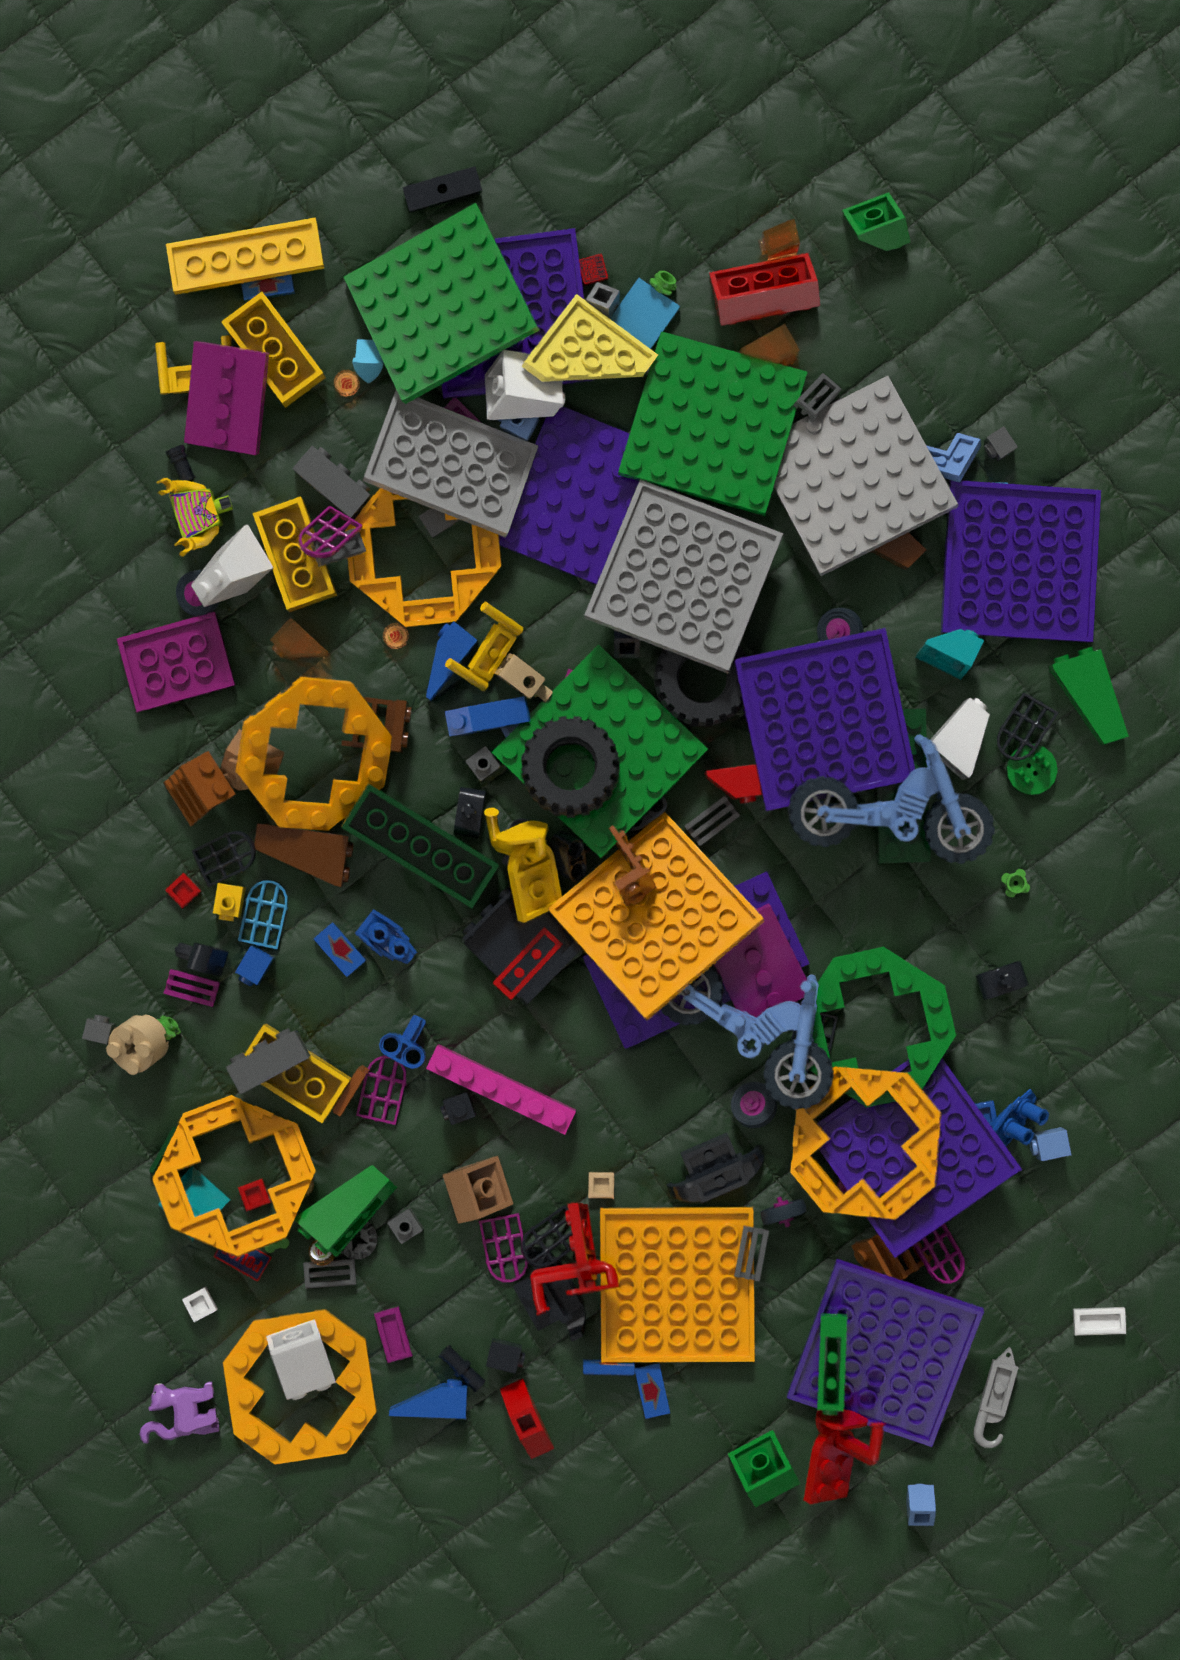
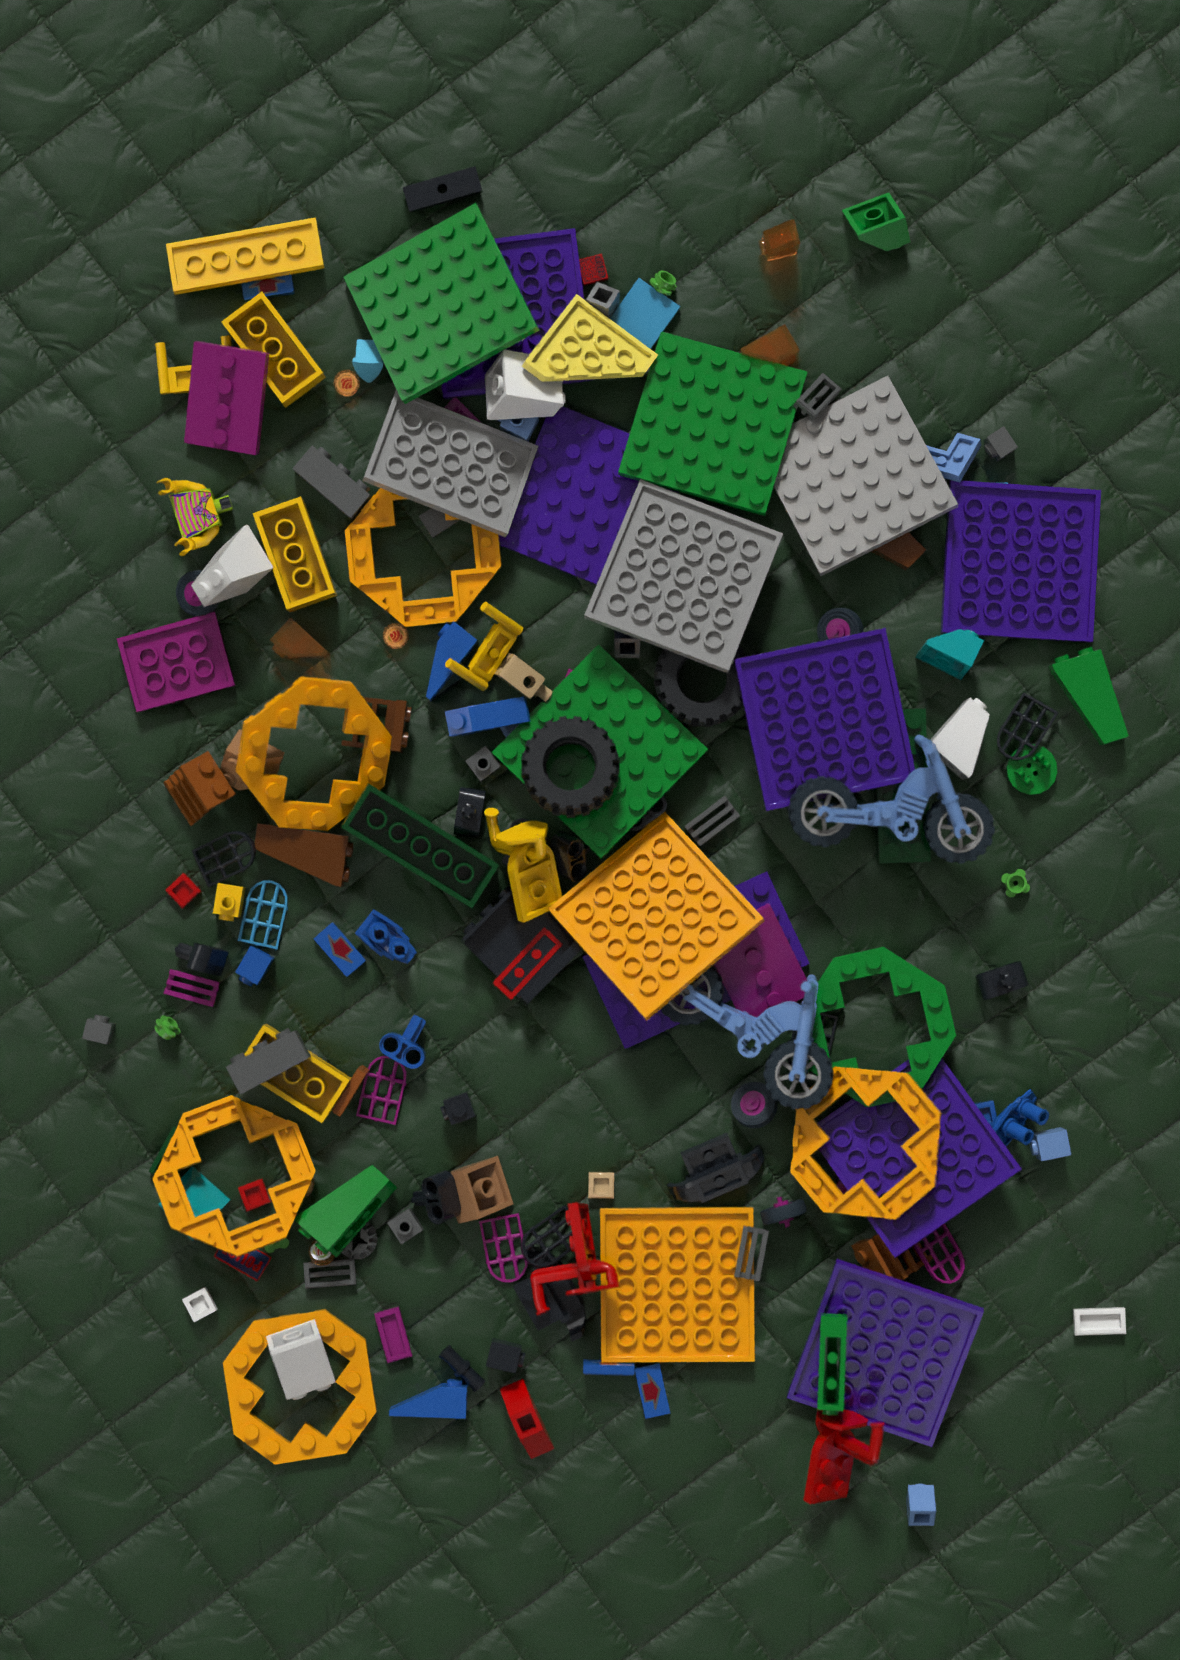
(137, 1043): tan brick -> none
(179, 460): black pin -> none
(186, 1412): medium lavender animal -> none
(327, 525): magenta window -> none
(352, 548): dark grey tile -> none
(439, 1196): none -> black beam
(501, 1089): dark pink brick -> none
(639, 881): dark orange plate -> none
(737, 782): red slope -> none
(764, 1468): green slope -> none
(765, 289): red slope -> none
(995, 1396): light grey plate -> none

